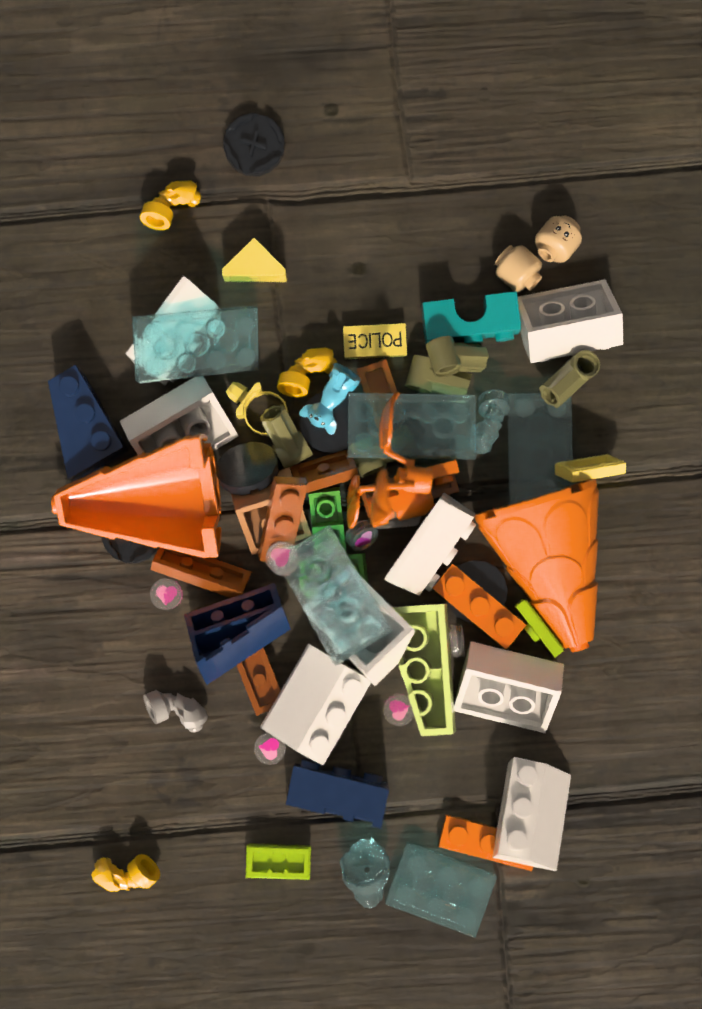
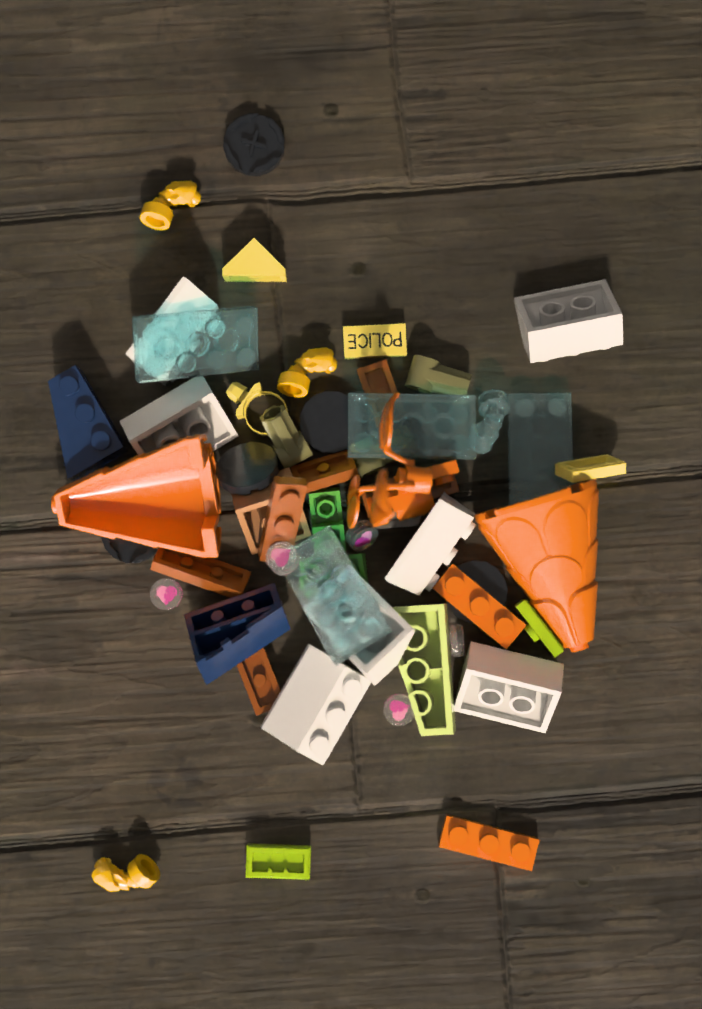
(189, 710): light grey arm -> none
(269, 749): clear tile -> none
(335, 391): medium azure animal -> none
(338, 792): dark blue wedge -> none
(366, 886): clear light blue piece -> none
(440, 889): clear light blue plate -> none
(451, 357): olive piece -> none
(499, 320): teal arch -> none
(518, 268): tan head -> none
(532, 814): white slope -> none
(558, 238): tan head -> none
(569, 378): olive piece -> none

